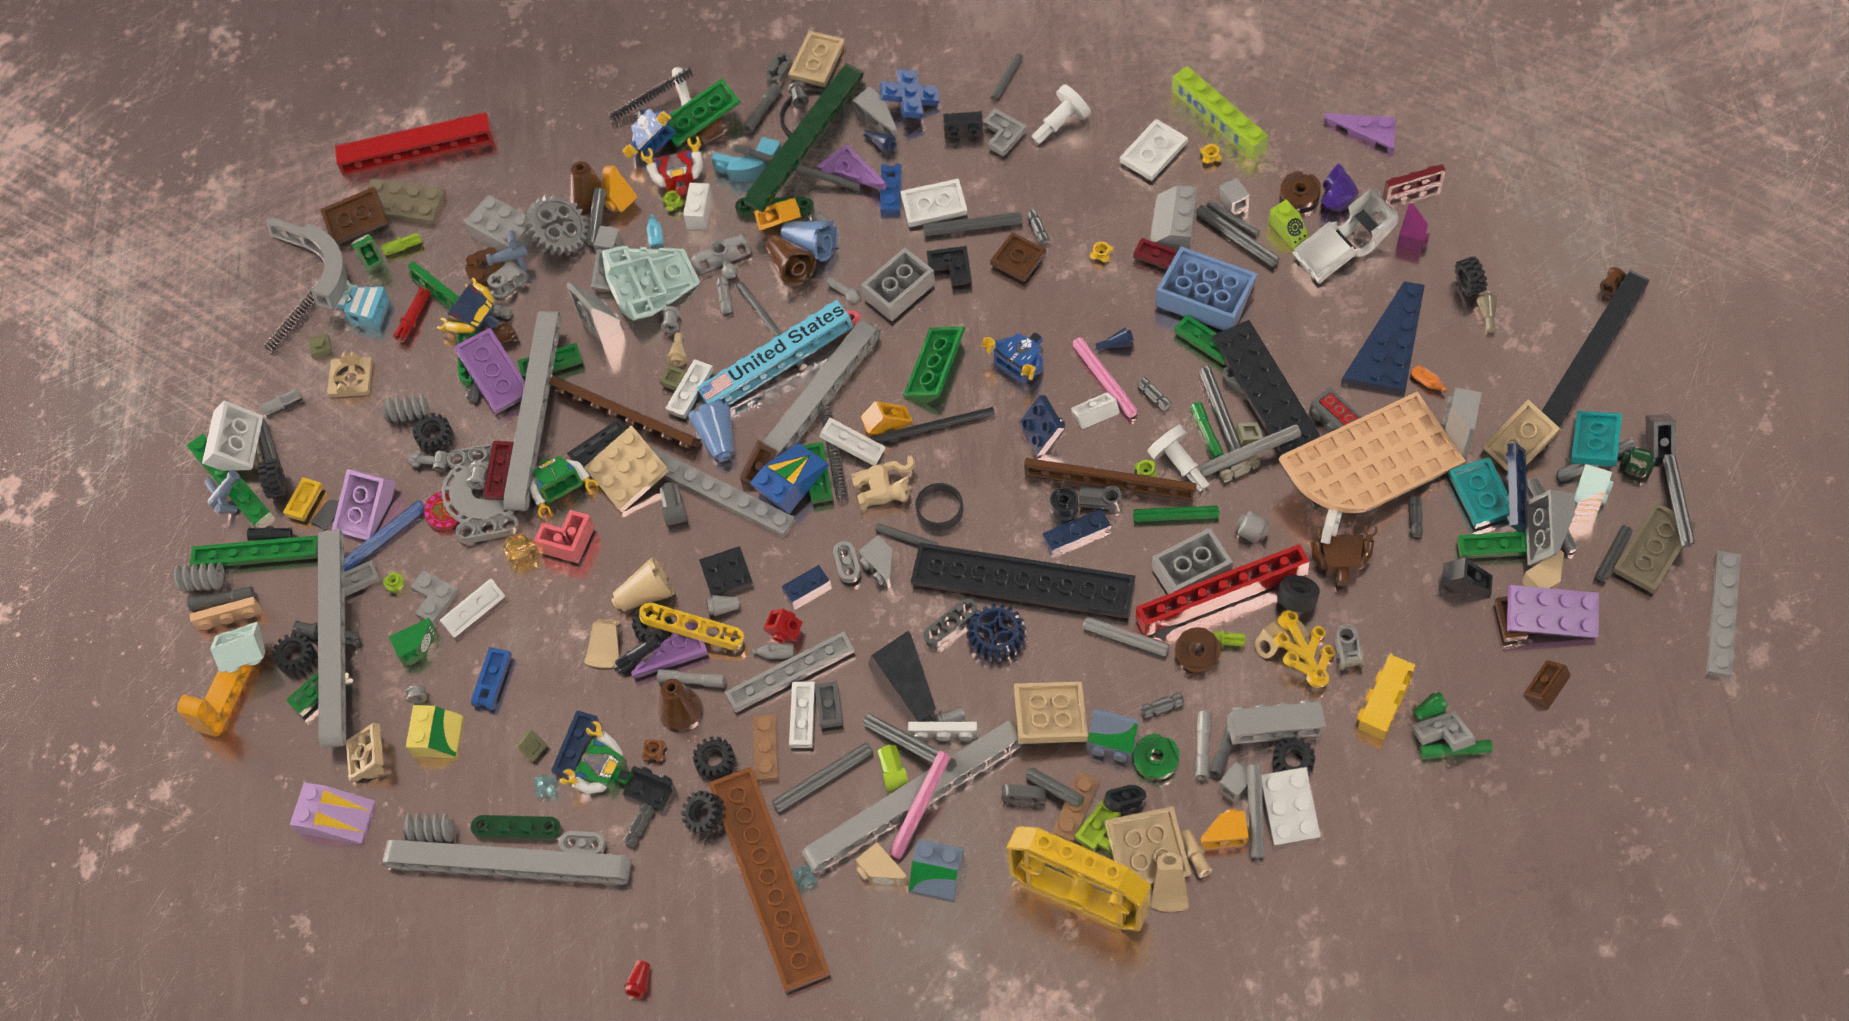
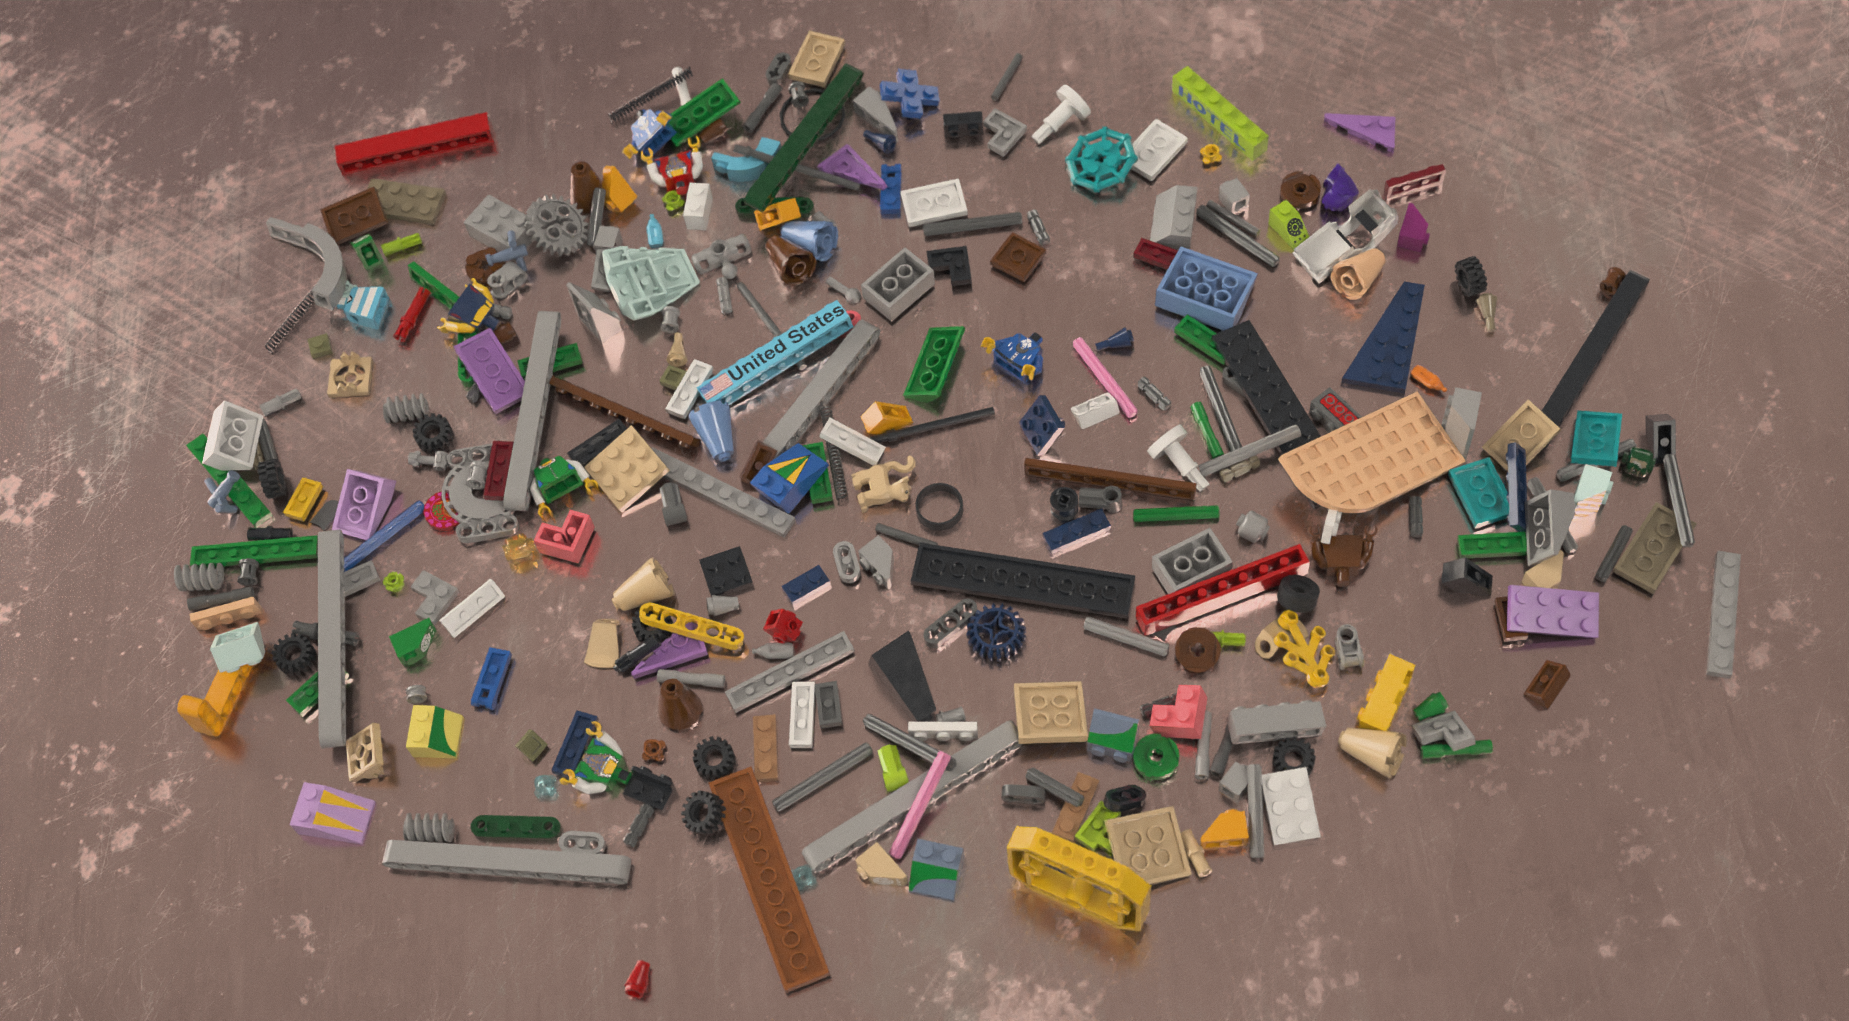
(248, 572): none -> dark grey bush
(1094, 152): none -> teal plate
(1101, 247): yellow plate -> none
(1146, 465): lime plate -> none
(1169, 886): tan piece -> none
(1184, 718): none -> coral brick
(1248, 432): olive plate -> none
(1357, 273): none -> light nougat cone
(1375, 748): none -> tan cone

